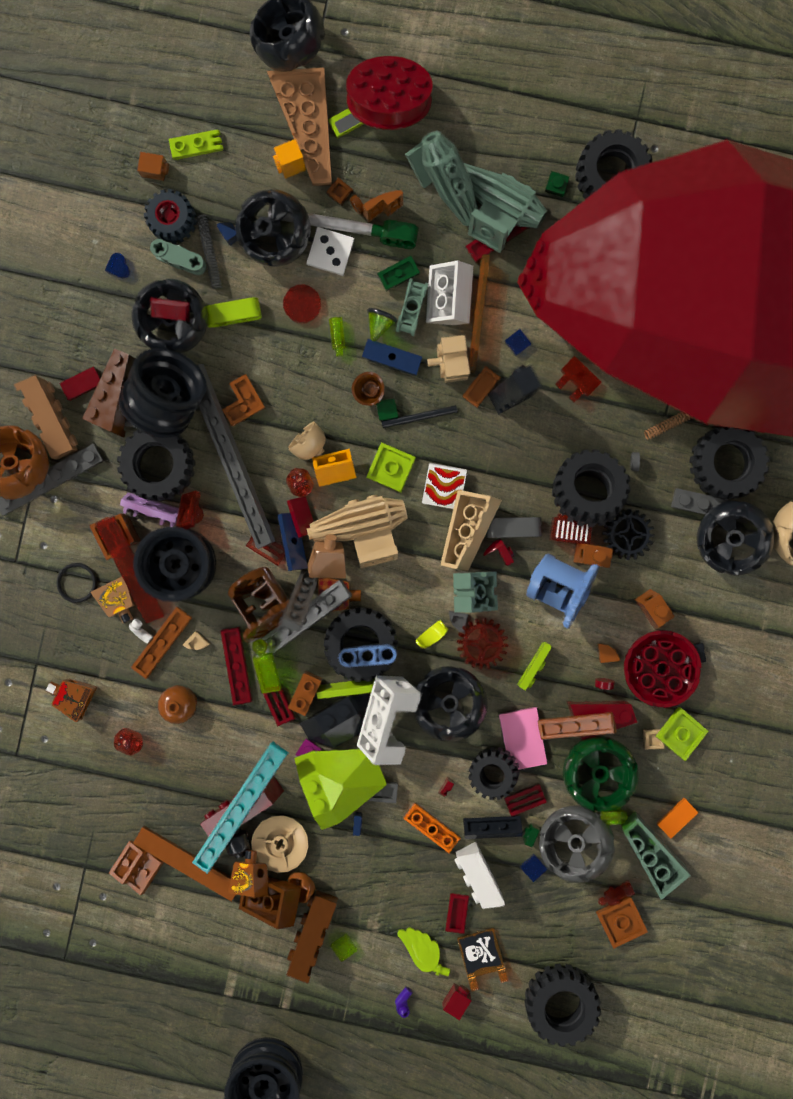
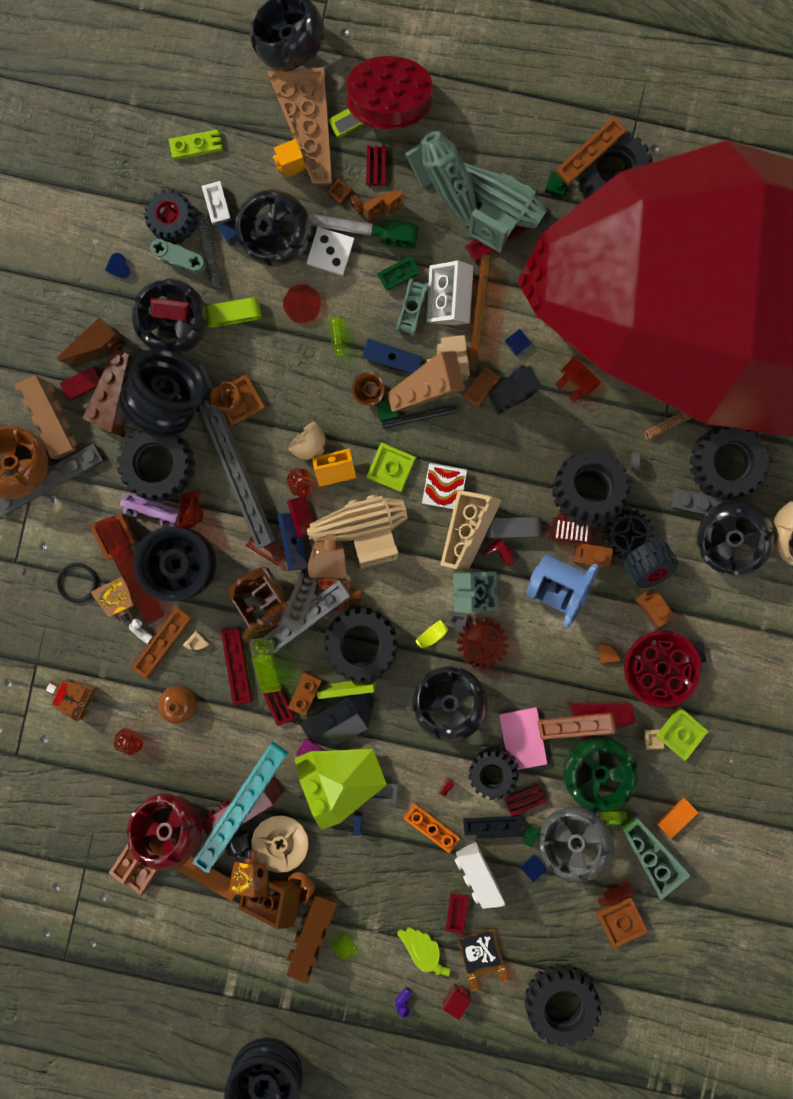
(92, 344): none -> reddish brown slope
(152, 166): dark orange brick -> none
(181, 828): none -> dark red wheel
(216, 203): none -> white plate
(226, 396): none -> dark orange hair
(360, 661): medium blue beam -> none
(375, 149): none -> dark red tile
(379, 322): clear neon green hat -> none
(387, 697): white plate -> none
(430, 382): none -> medium nougat wedge
(535, 665): lime hinge -> none
(591, 151): none -> dark orange tile
(604, 683): dark red tile -> none
(651, 564): none -> black wheel

